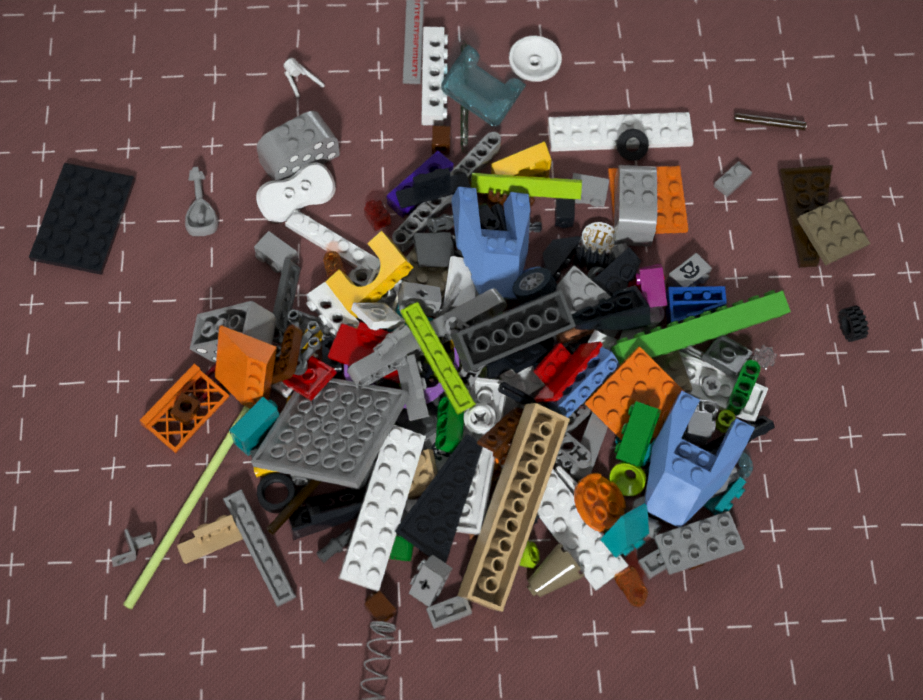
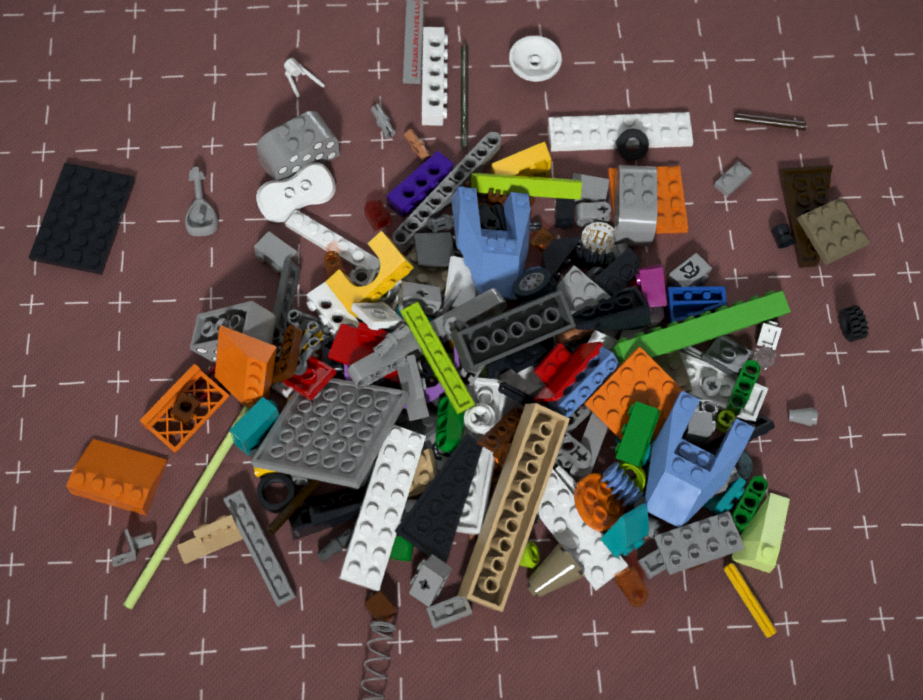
(117, 476): none -> orange slope
(383, 121): none -> light grey pin
(417, 145): none -> nougat pin
(431, 187): black bracket -> none
(441, 139): reddish brown brick -> none
(480, 90): clear light blue windscreen -> none
(542, 239): none -> clear orange plate
(591, 212): none -> light grey piece
(621, 484): none -> medium blue piece
(750, 600): none -> yellow axle
(753, 496): none -> green beam
(764, 535): none -> yellowish green wedge
(769, 334): none -> white bracket
(782, 235): none -> black wheel
(804, 416): none -> light grey cone

